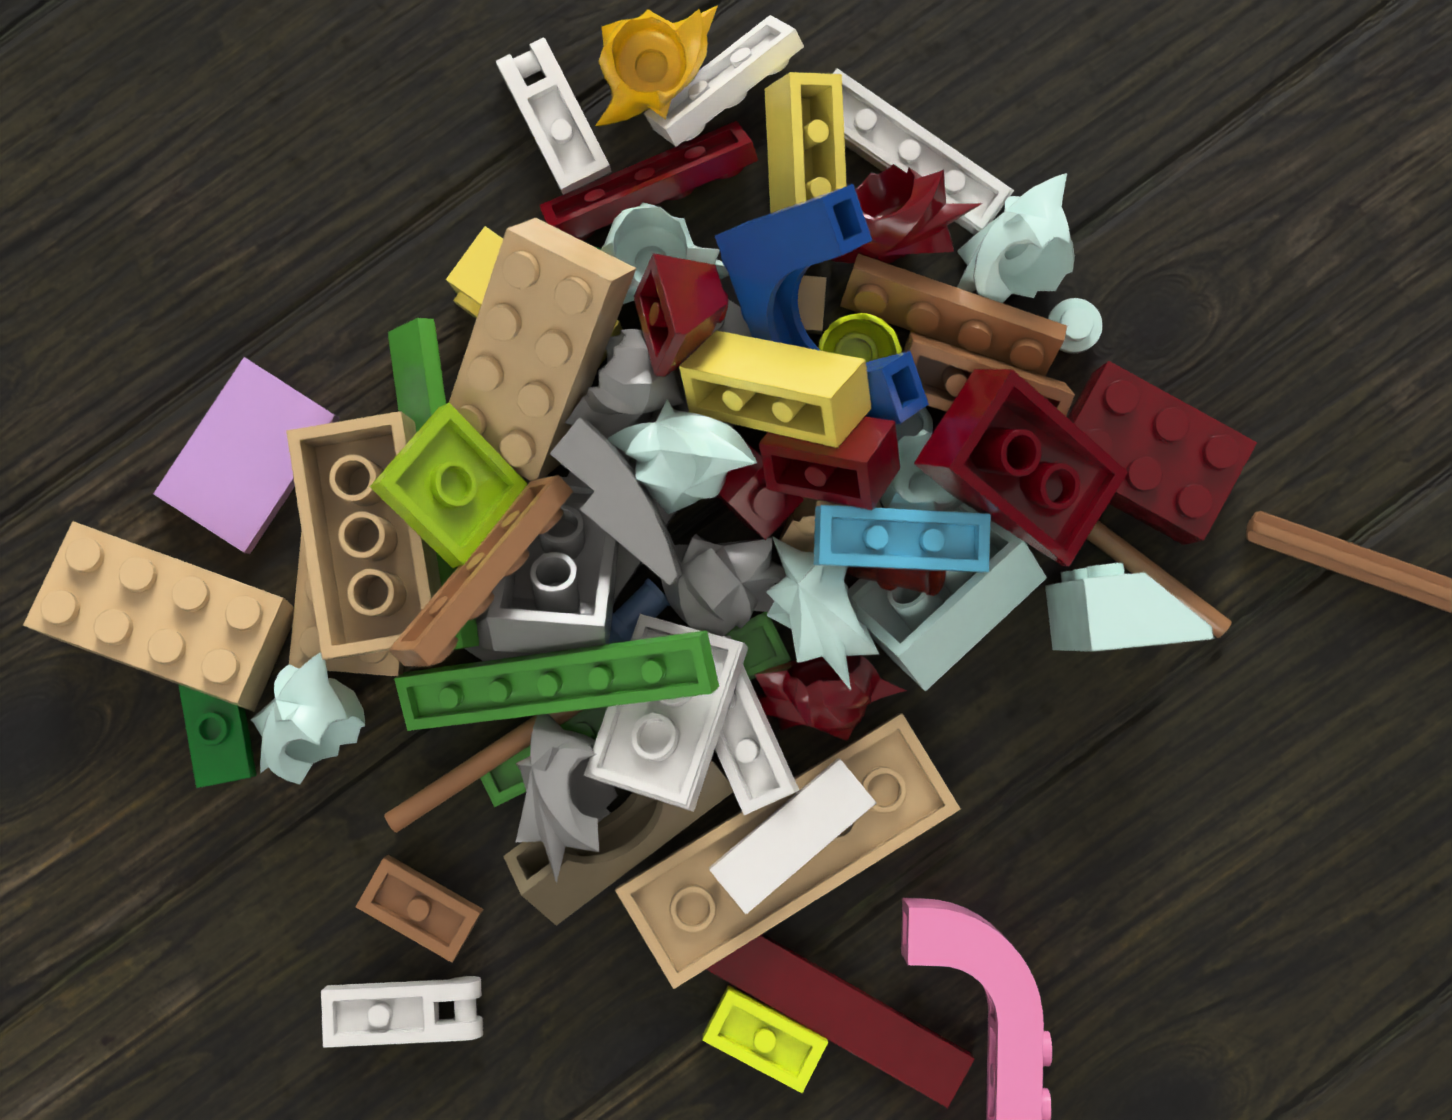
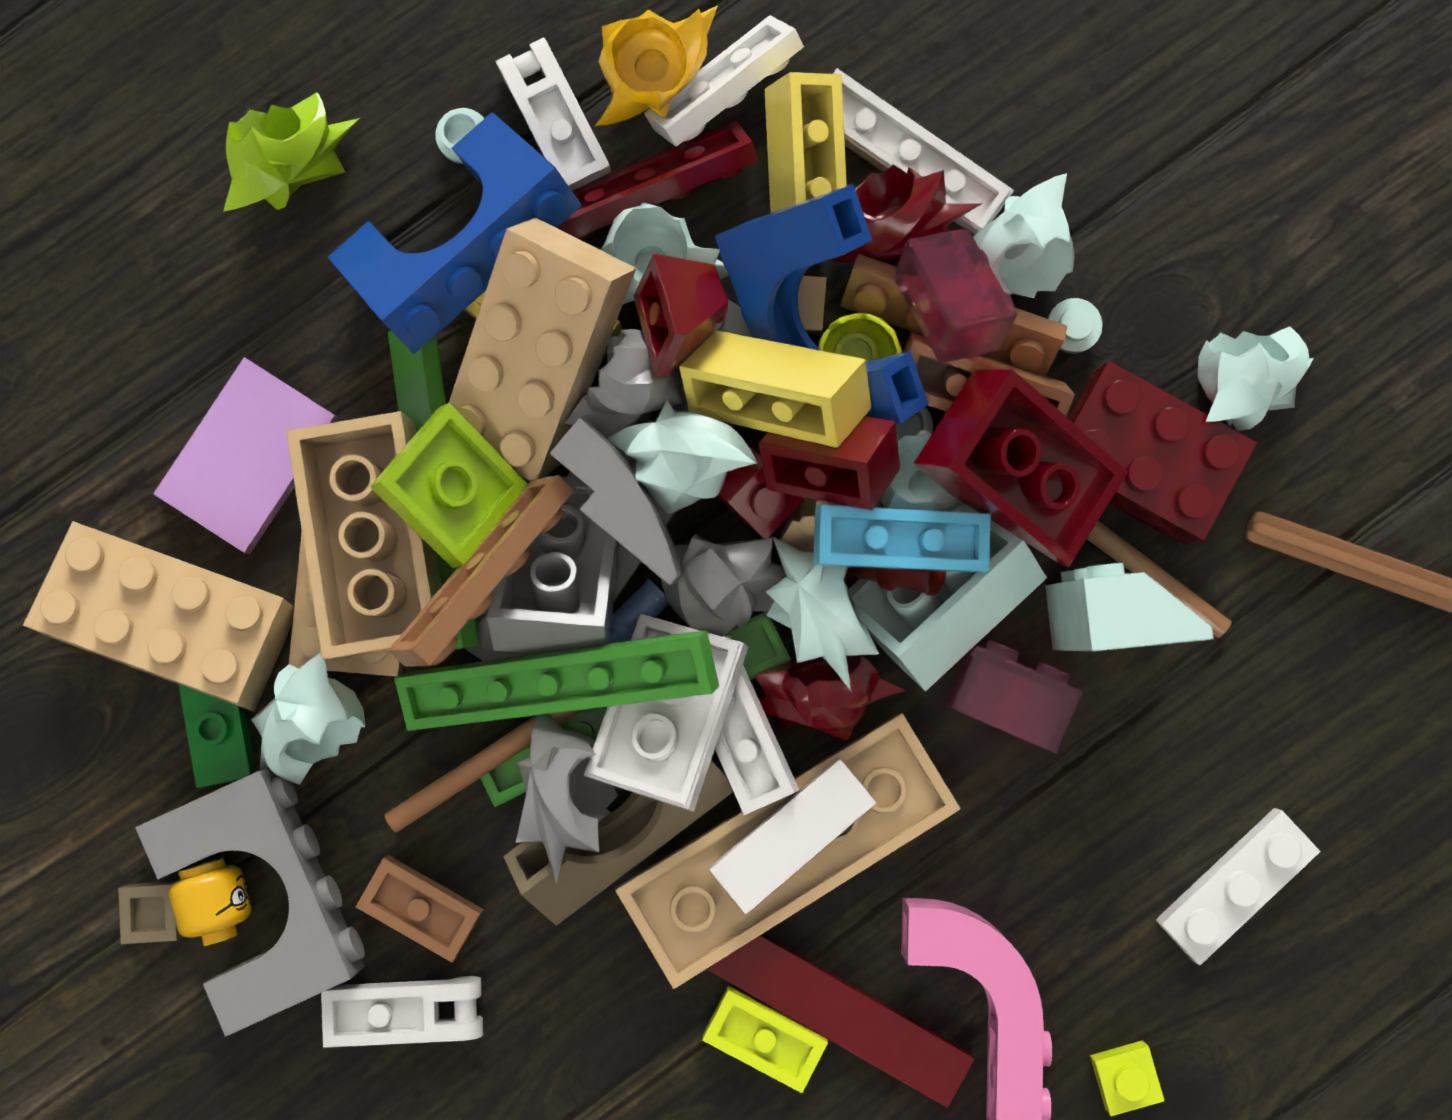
(146, 913): none -> dark tan plate
(210, 901): none -> yellow head
(281, 152): none -> lime hair
(316, 943): none -> light grey arch
(429, 289): none -> blue arch
(453, 128): none -> light aqua plate
(954, 295): none -> clear pink brick
(1014, 697): none -> clear pink brick
(1127, 1078): none -> neon yellow plate
(1237, 886): none -> white plate
(1251, 375): none -> light aqua hair

